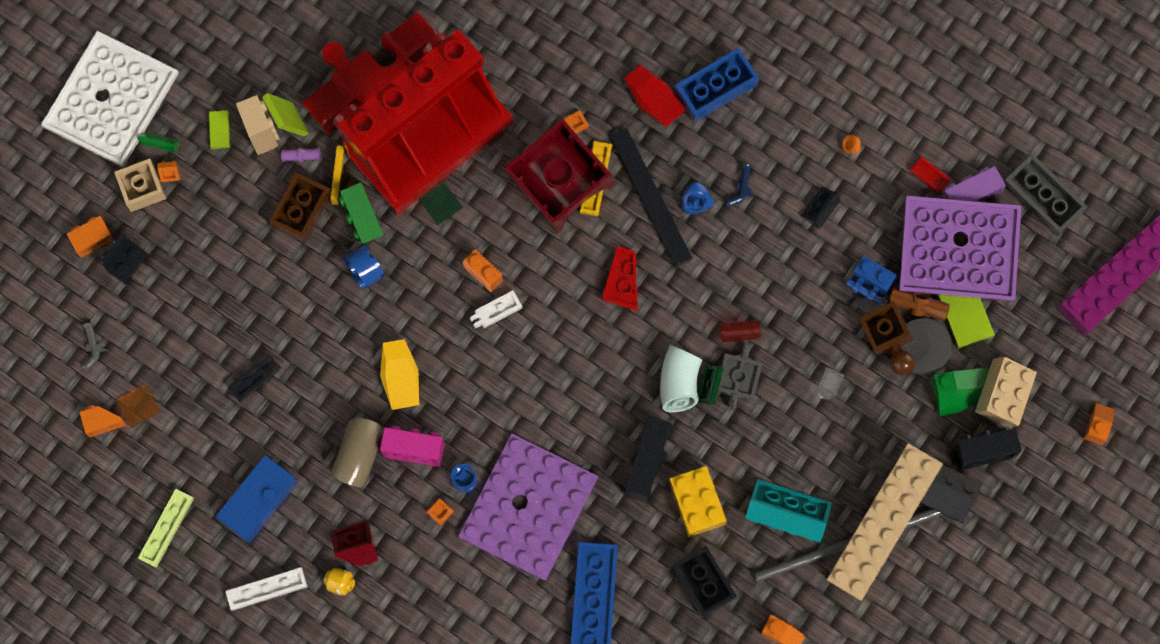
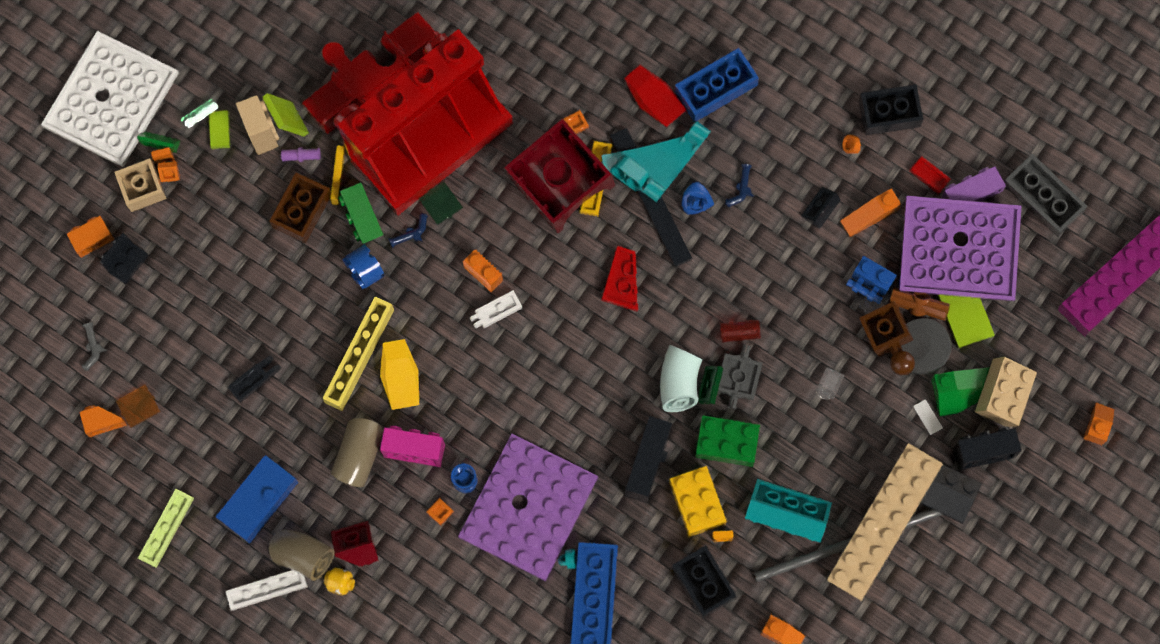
(163, 154): none -> orange tile
(199, 113): none -> clear green tile
(301, 553): none -> dark tan brick
(358, 354): none -> light yellow brick
(410, 233): none -> dark blue piece
(571, 559): none -> teal tile
(656, 165): none -> teal panel
(722, 536): none -> light orange tile
(727, 441): none -> green brick
(871, 212): none -> orange slope
(890, 109): none -> black brick
(928, 417): none -> white sticker

